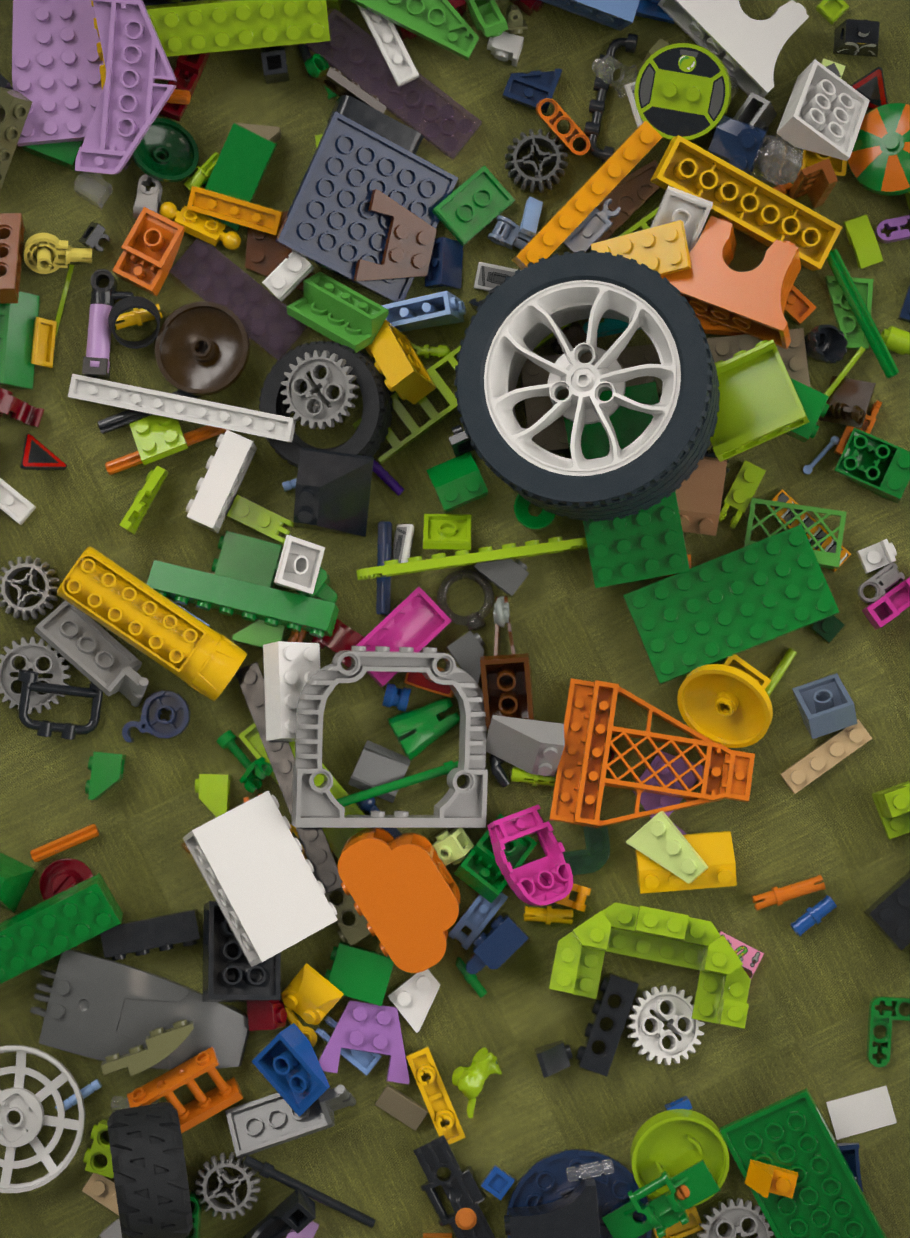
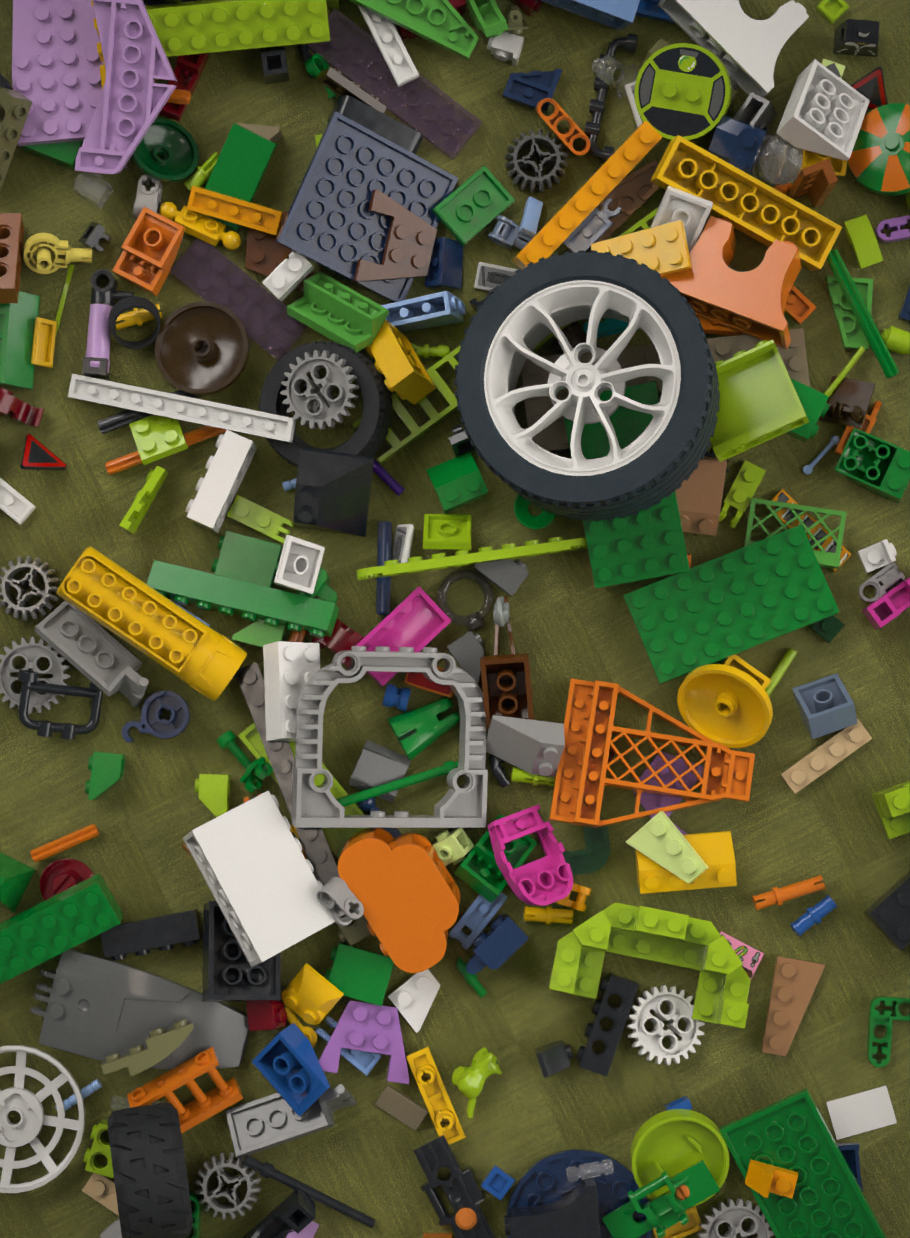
(338, 900): none -> light grey piece
(789, 997): none -> medium nougat wing
(826, 344): black hair -> none

